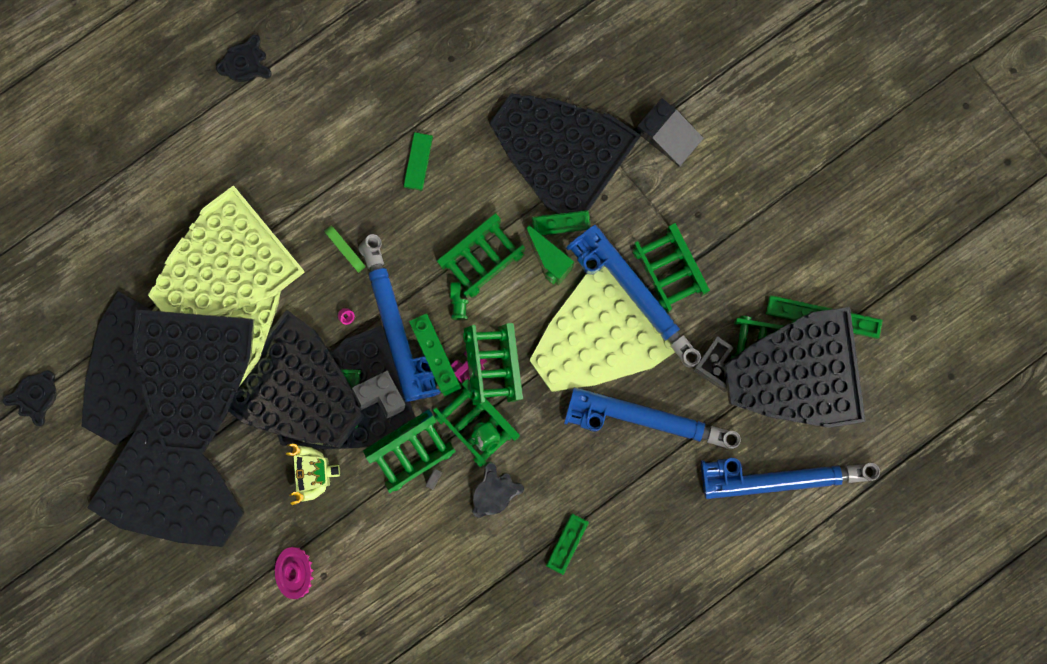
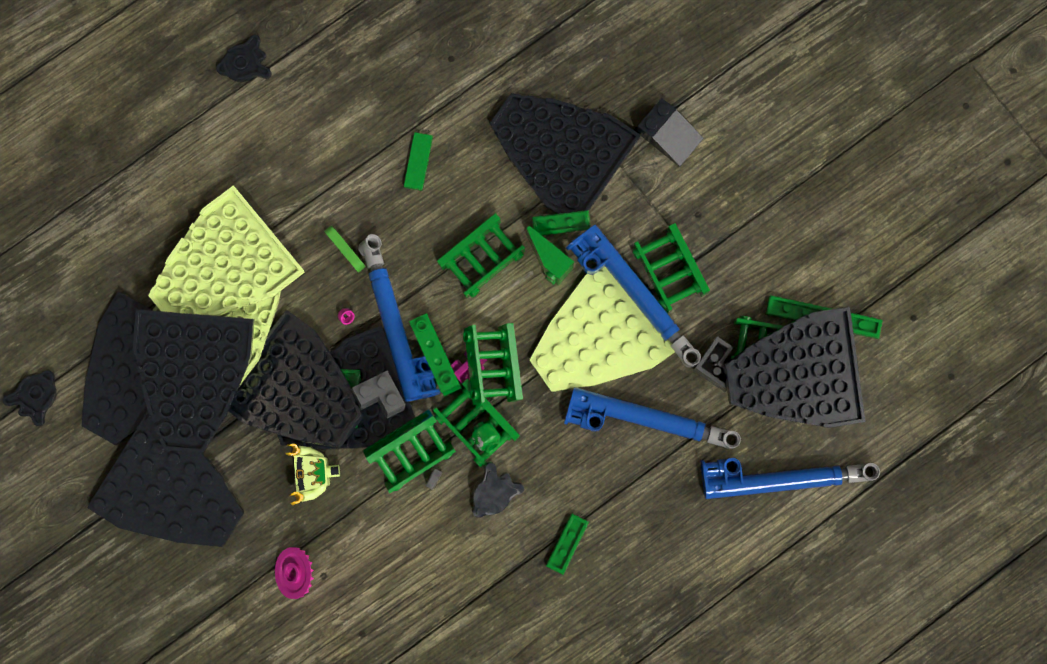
(459, 305): green connector -> none

